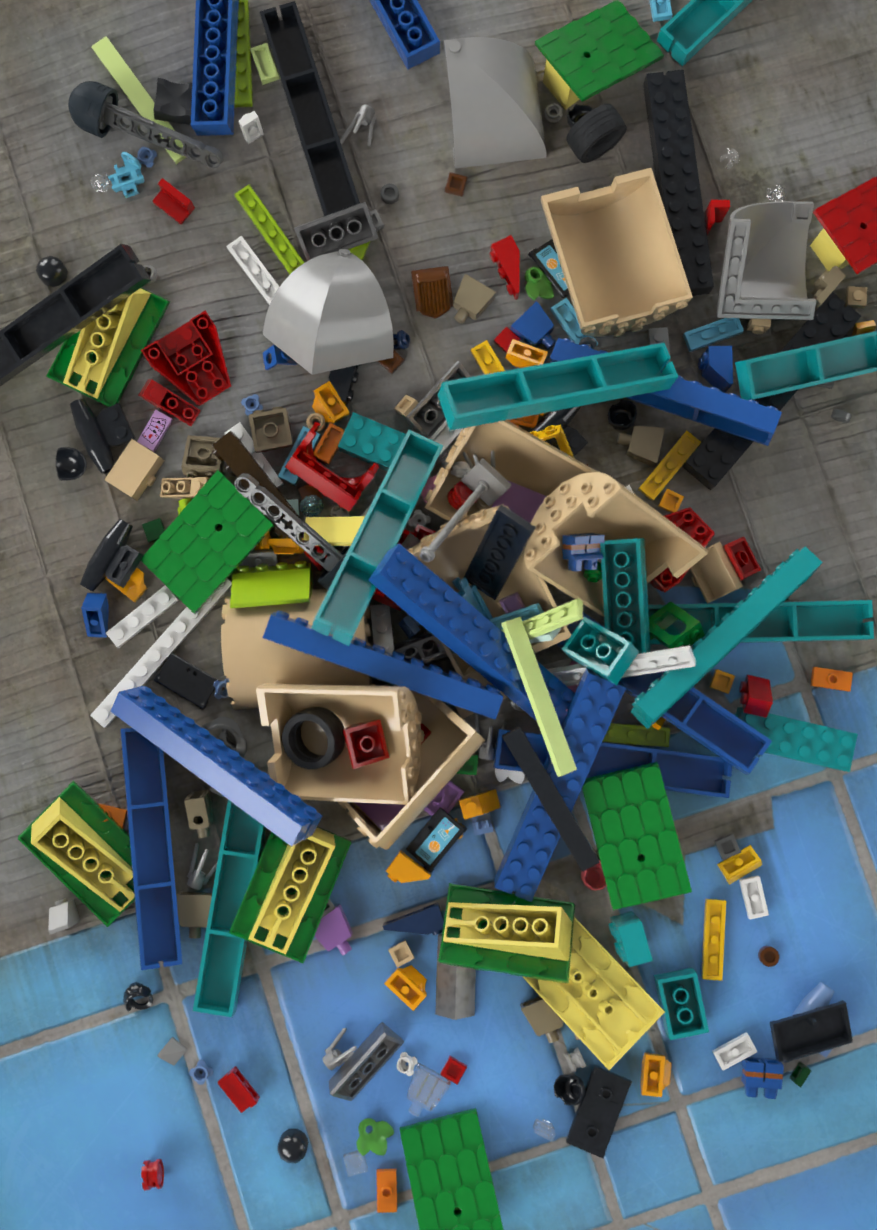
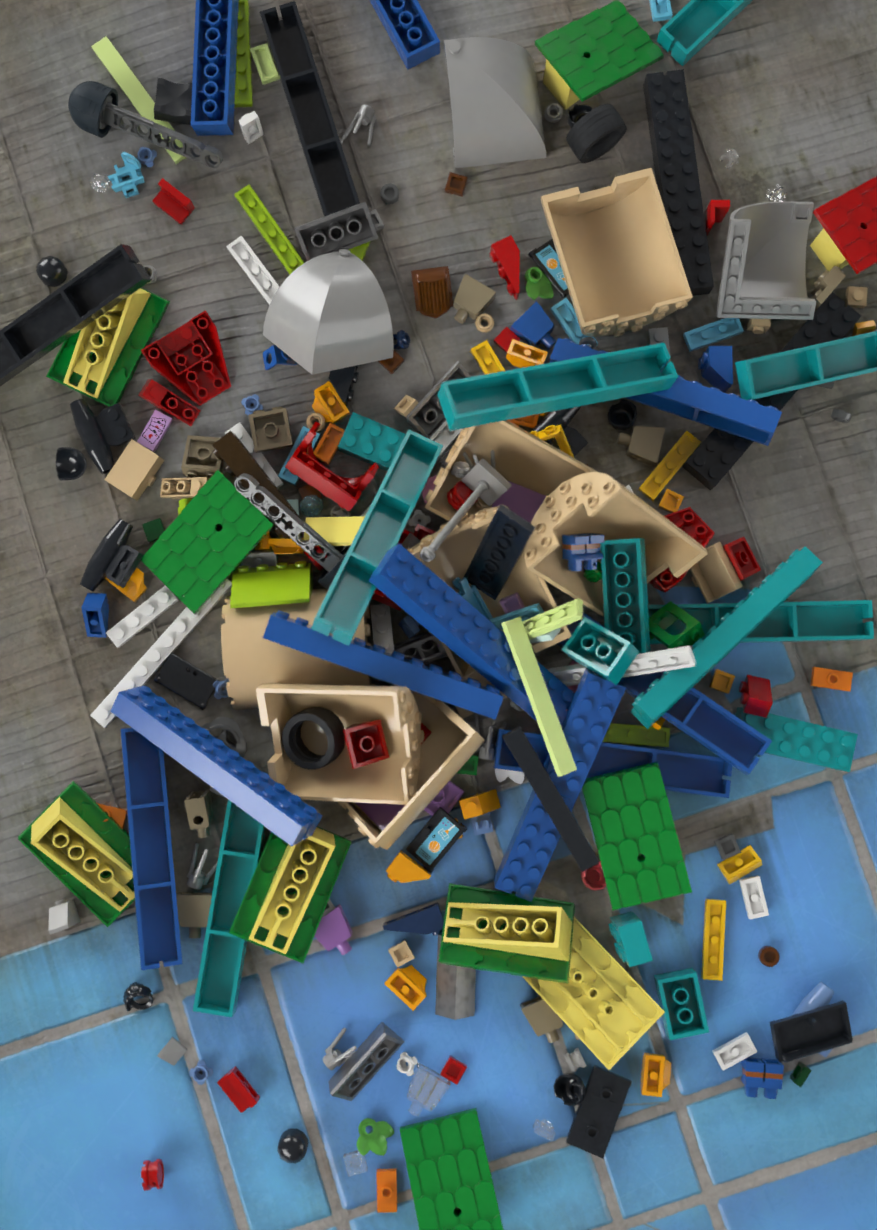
(484, 317): none -> tan plate

